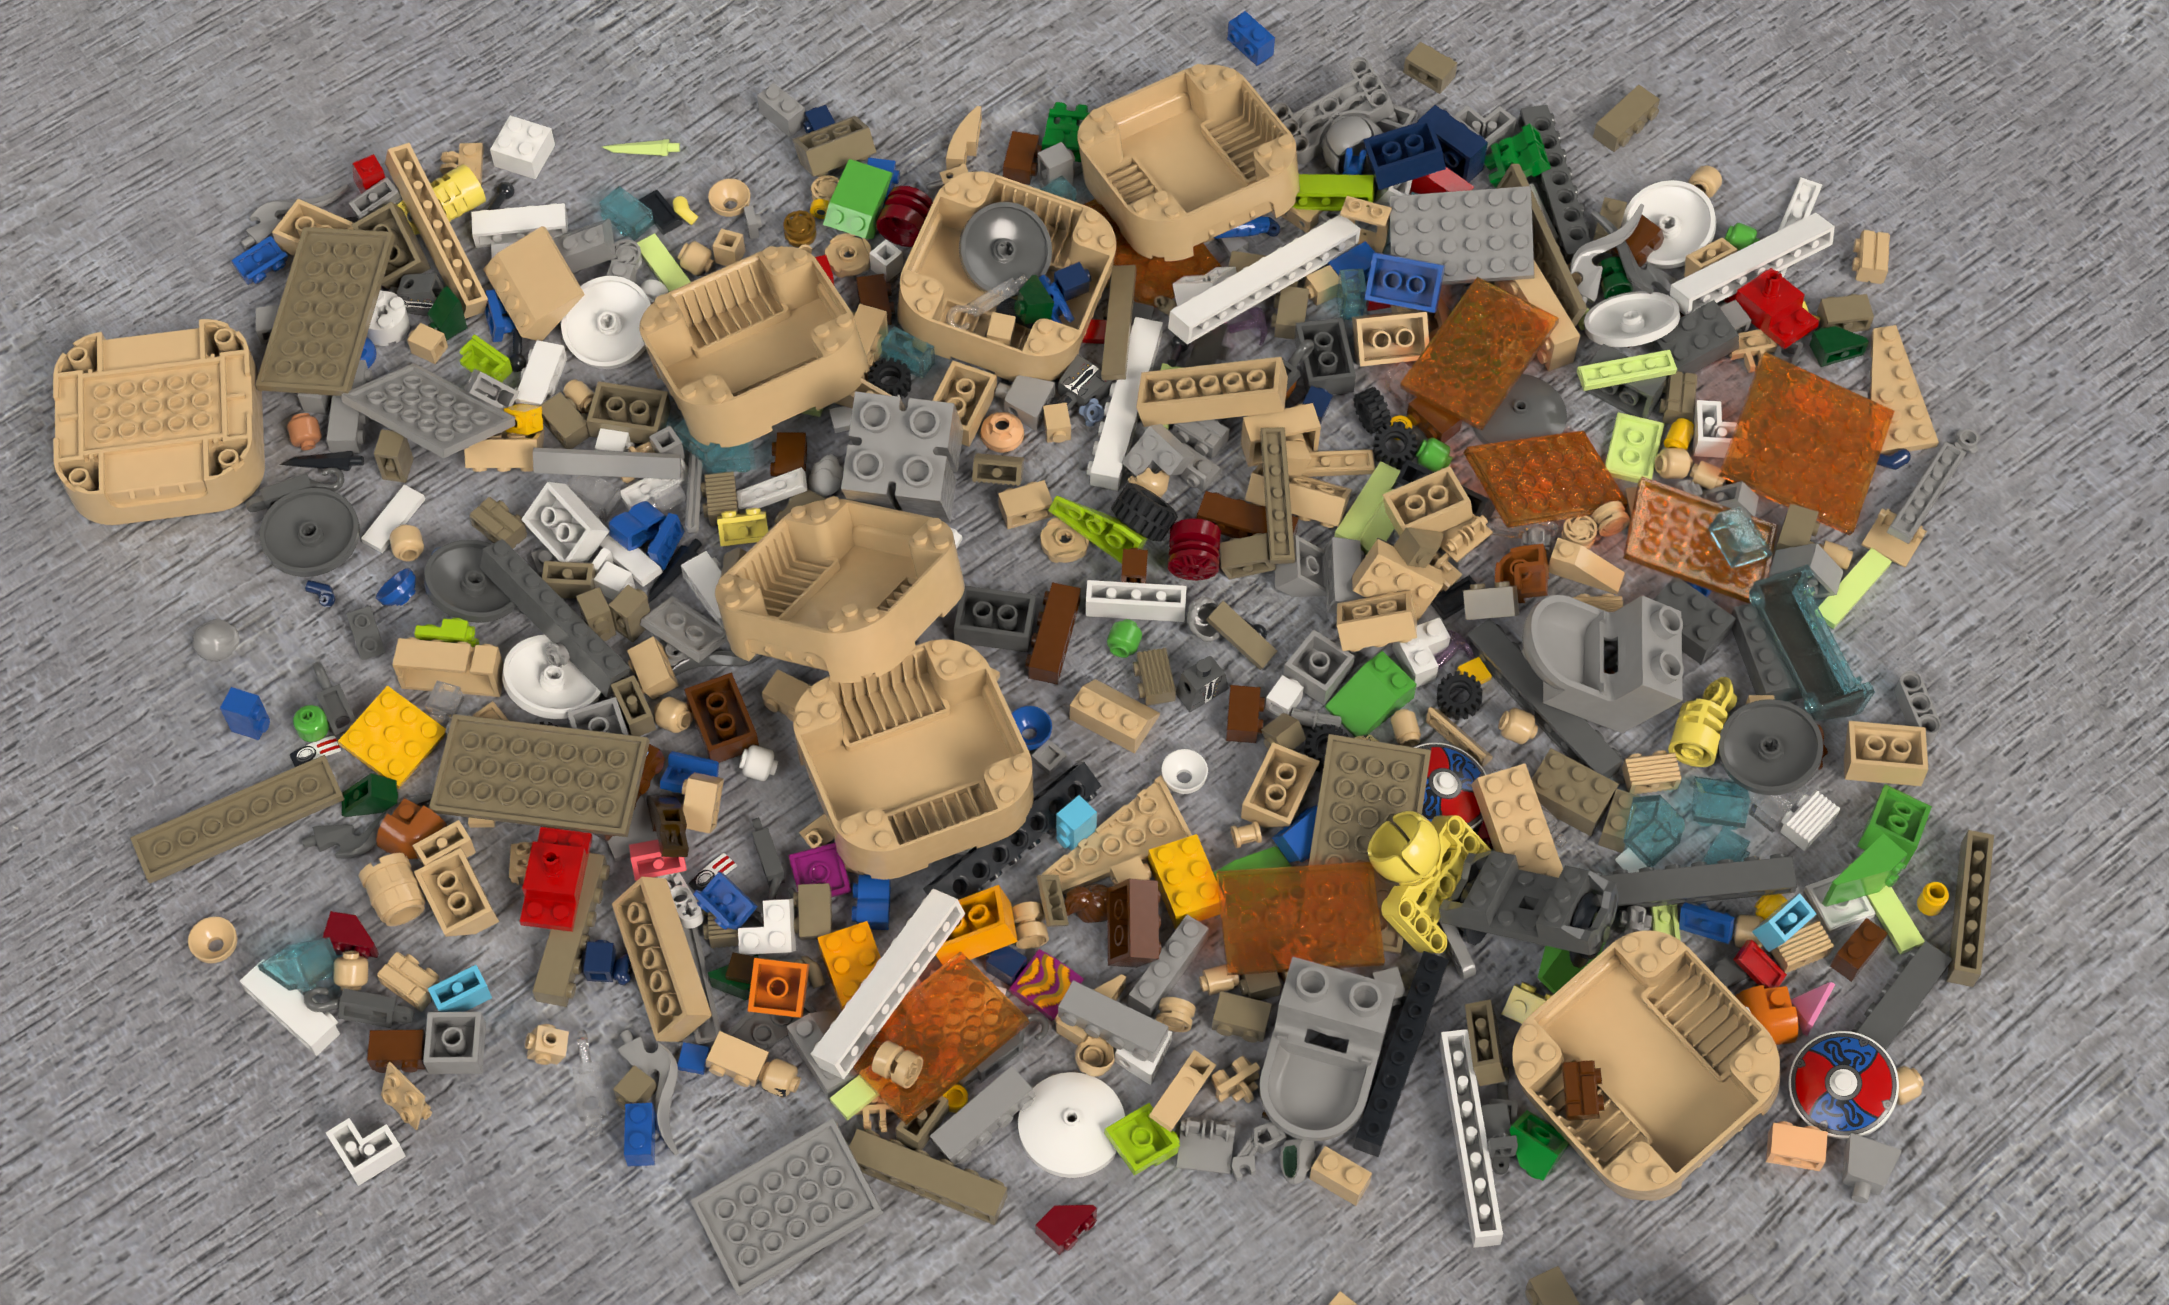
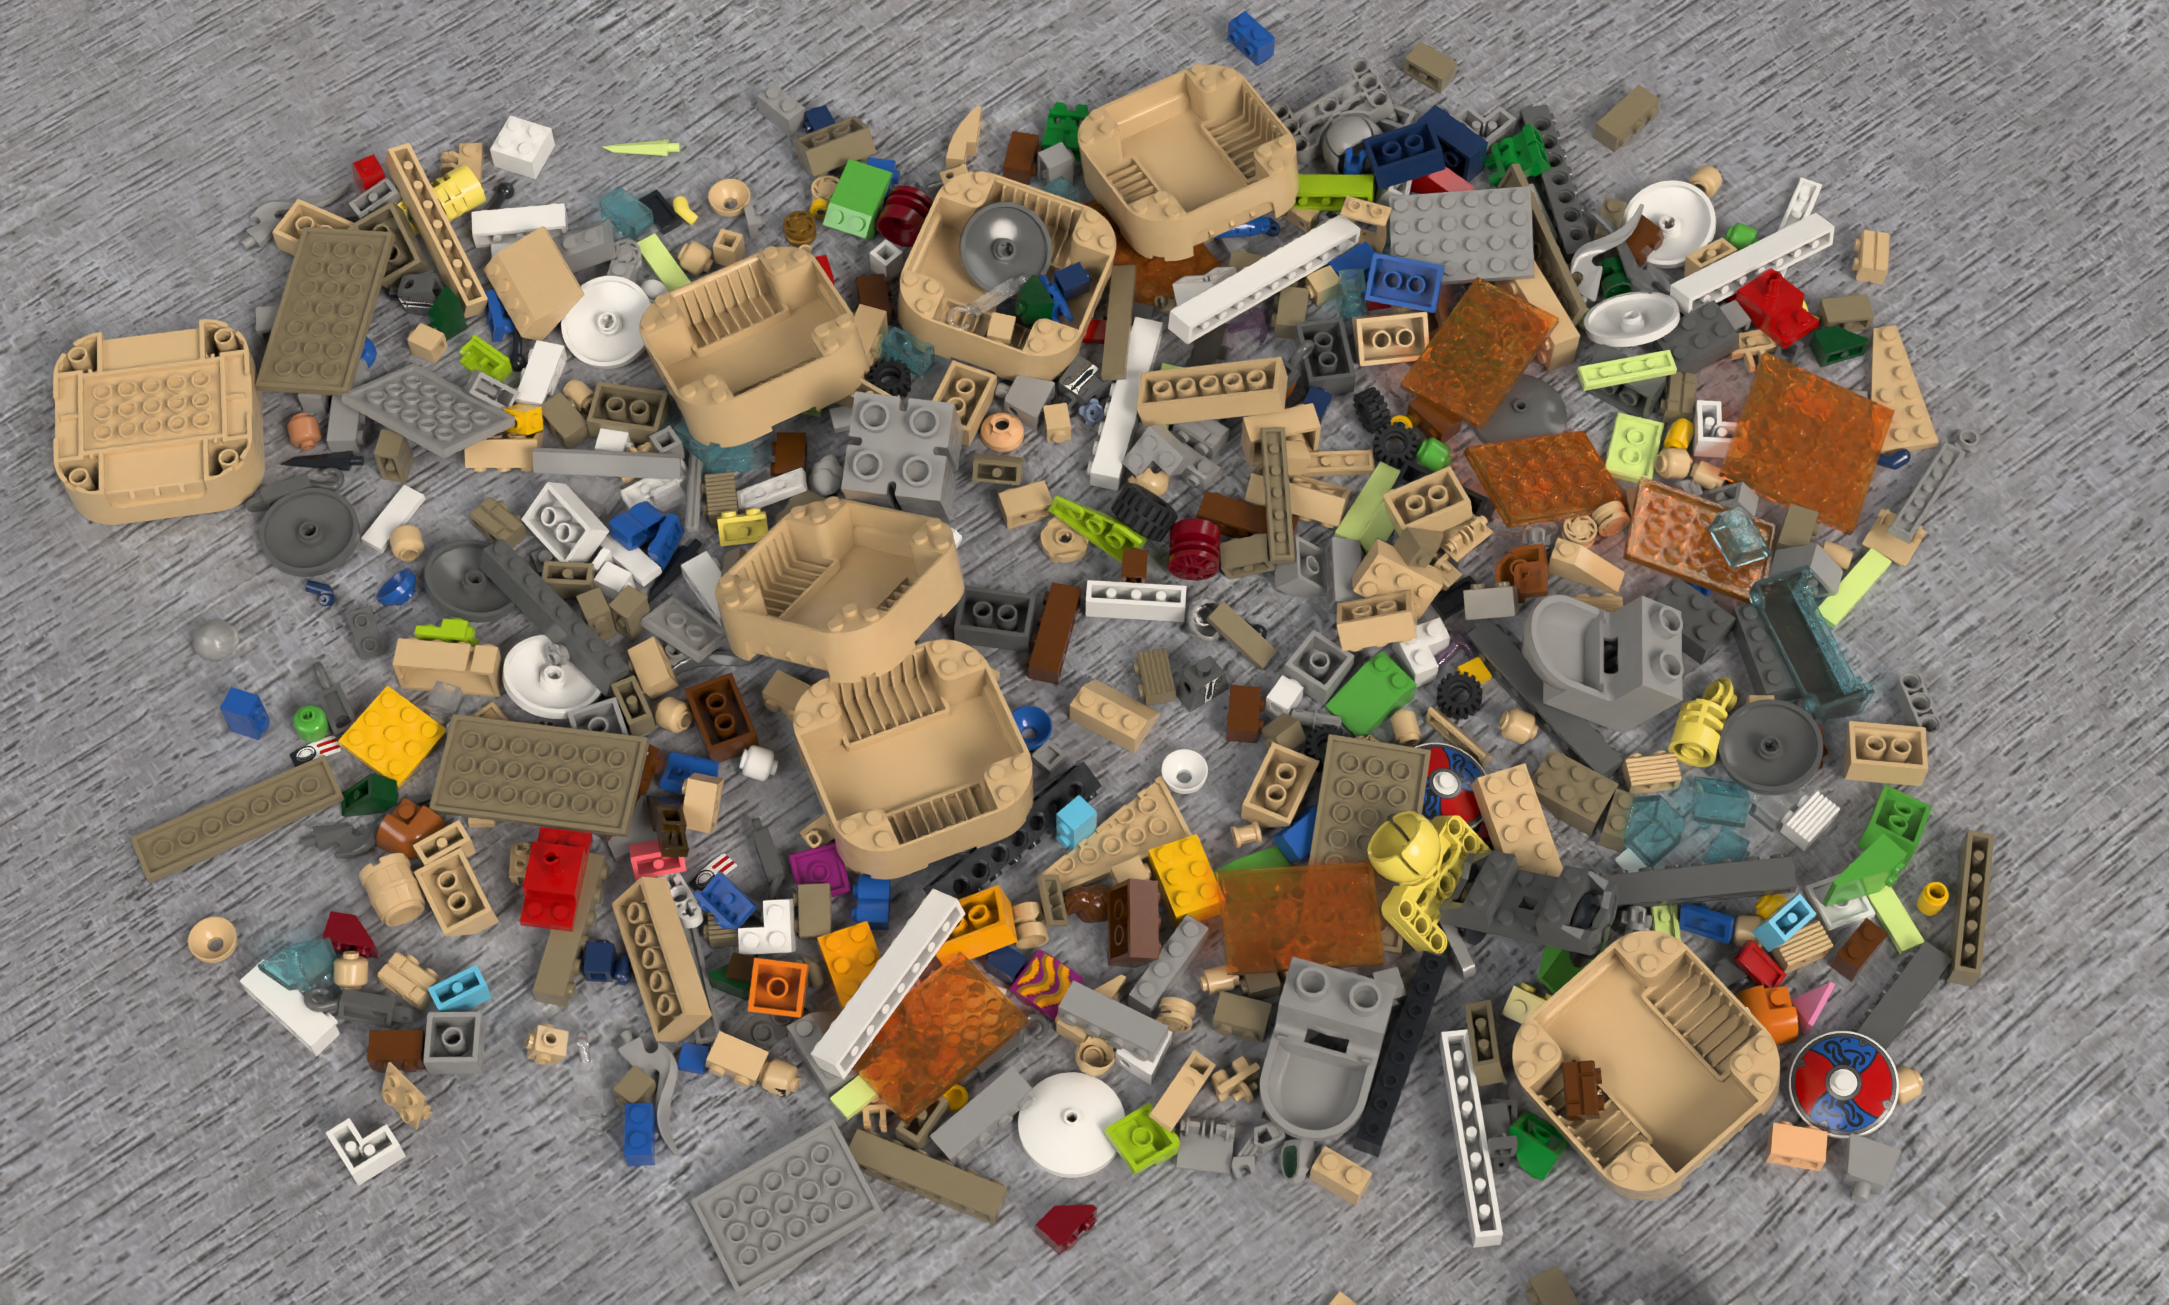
(260, 260): blue bracket -> none
(389, 320): white brick -> none
(849, 266): tan plate -> none
(897, 1064): tan wheel -> none
(1124, 638): bright green head -> none
(1178, 347): black bar -> none

